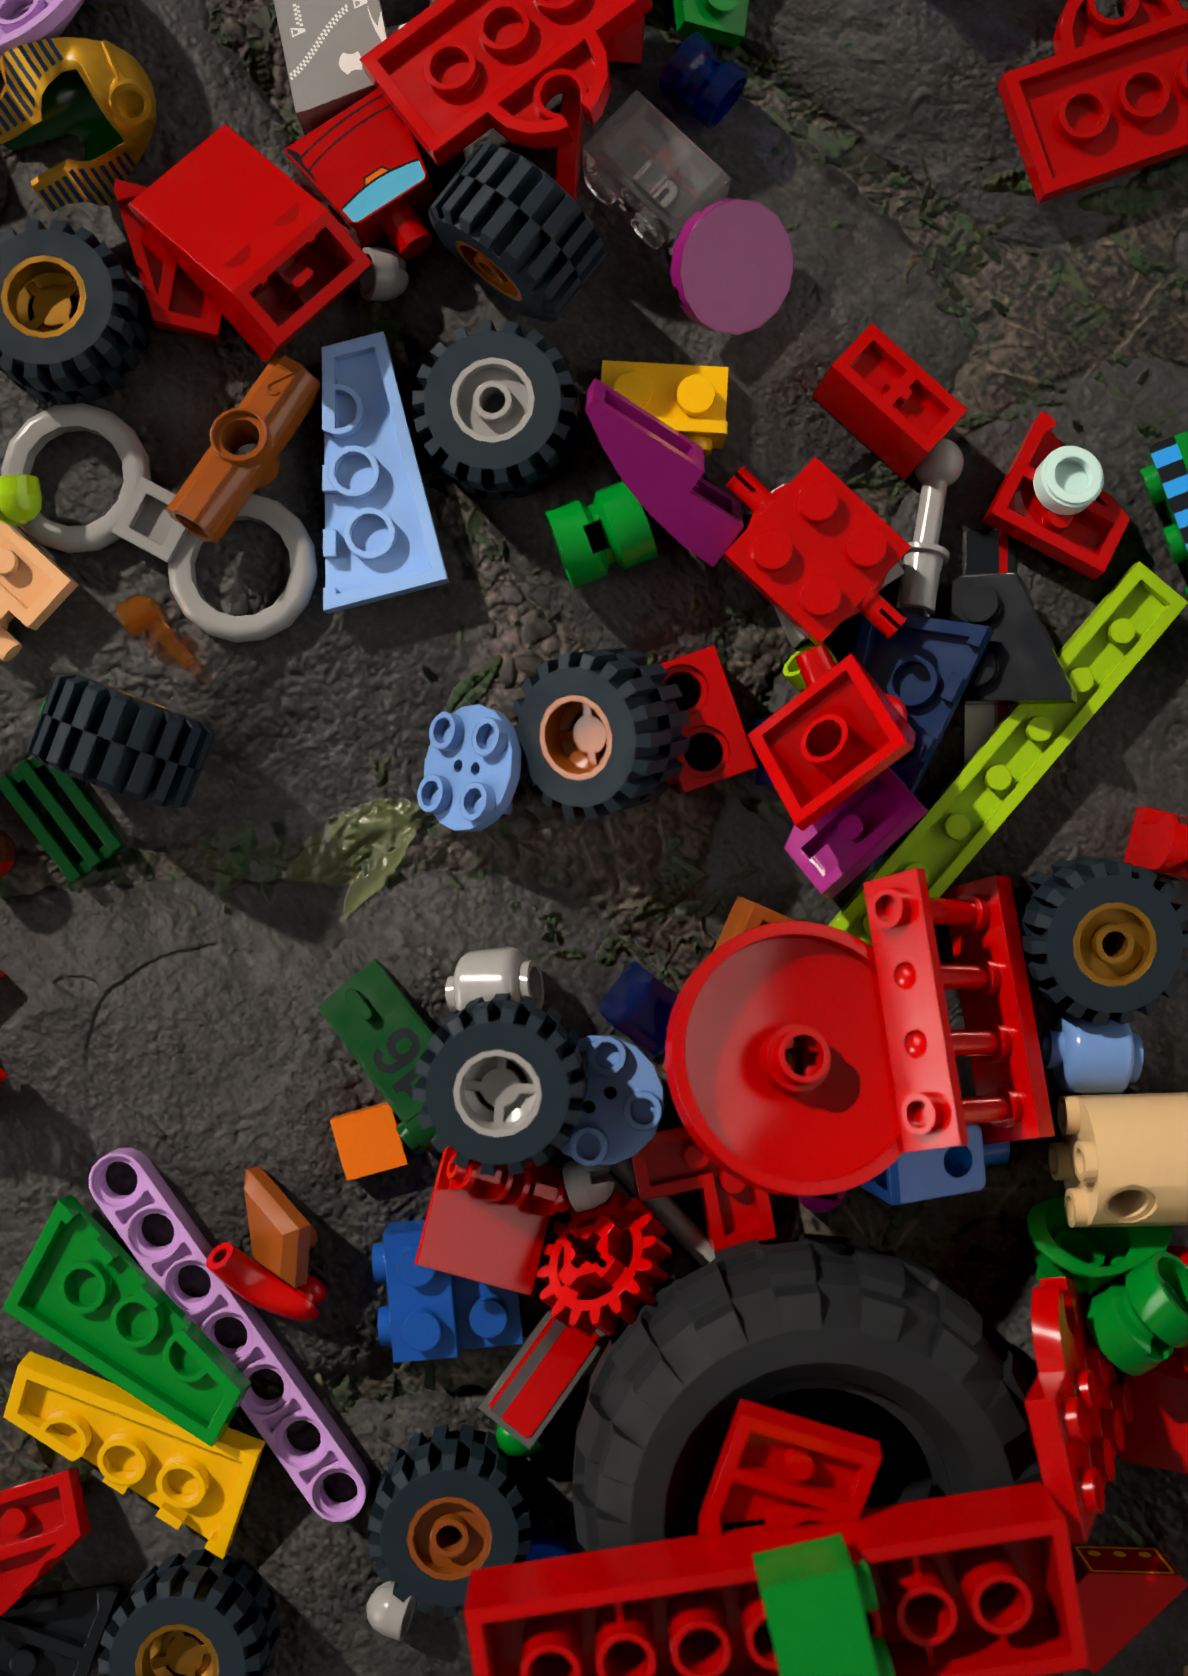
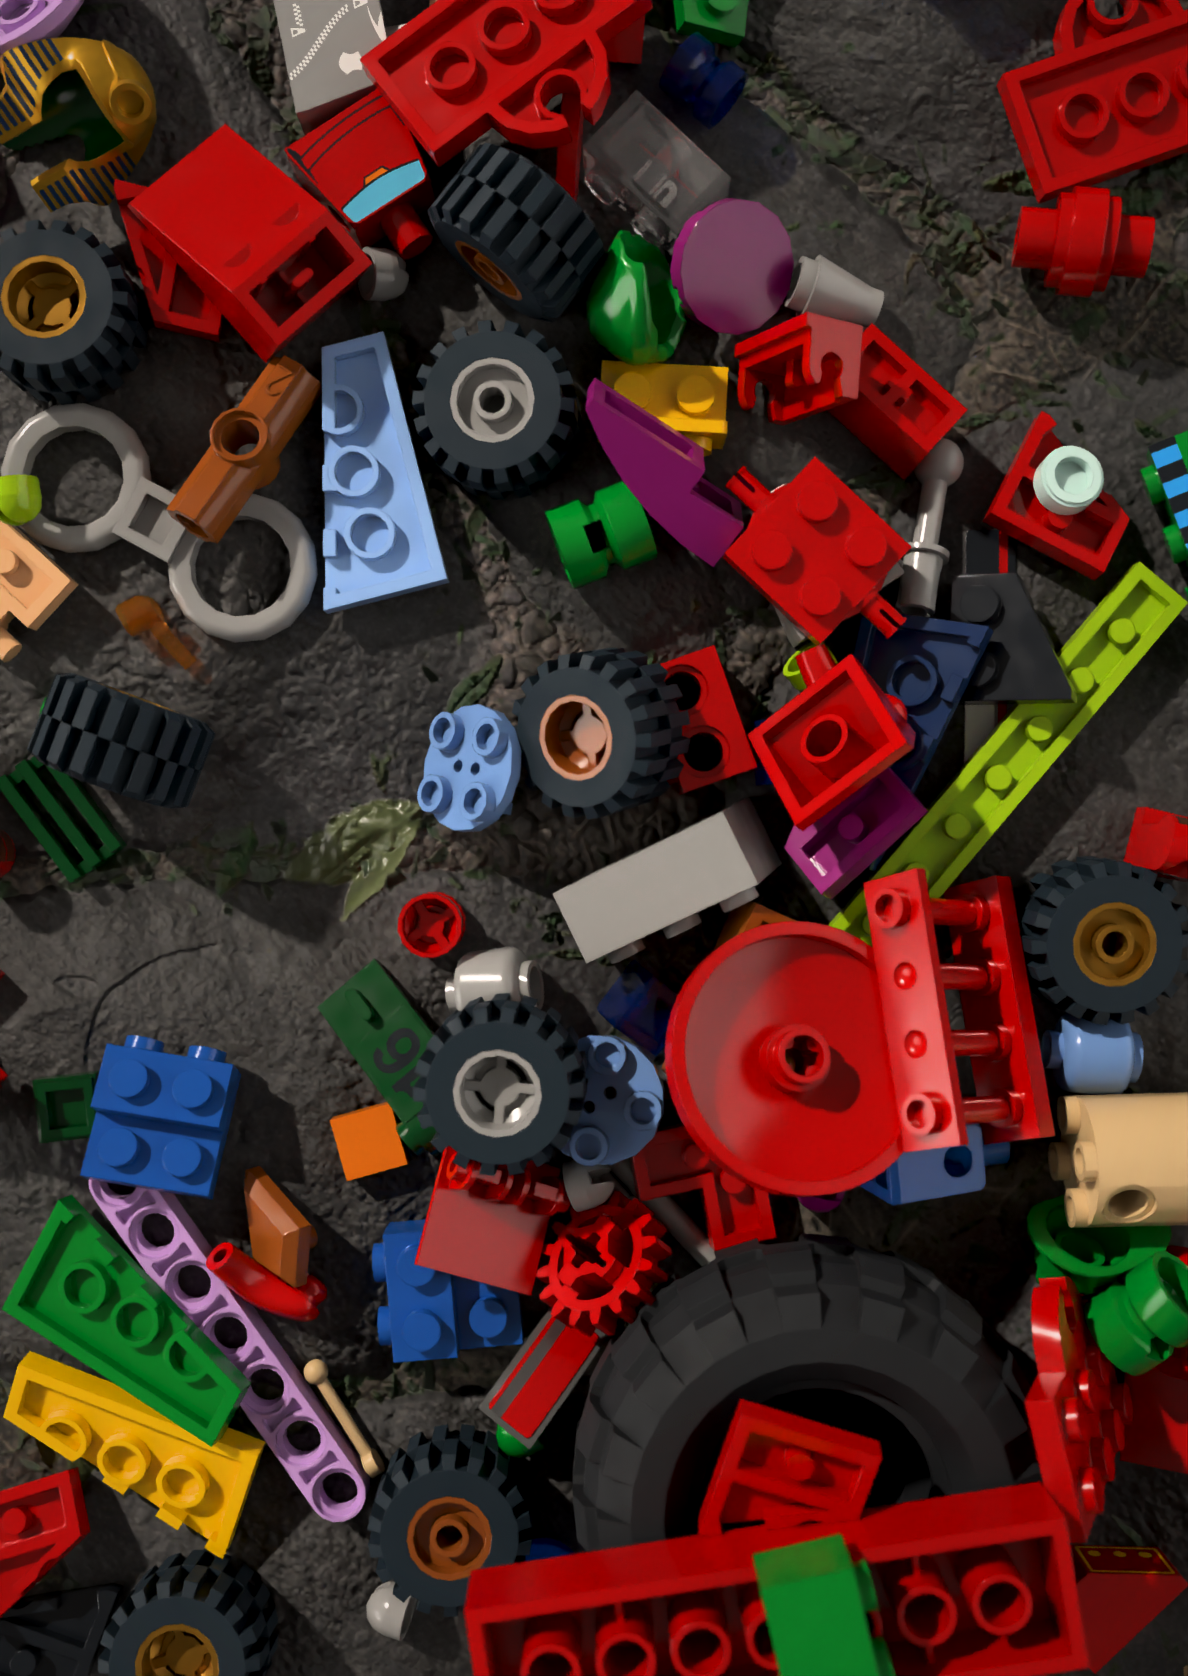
(64, 1106): none -> dark green tile
(161, 1117): none -> blue plate
(316, 1373): none -> tan hinge
(423, 928): none -> red wheel
(634, 303): none -> green hair
(669, 883): none -> light grey wedge
(804, 365): none -> red hinge
(832, 292): none -> light grey cone
(1083, 241): none -> red piece

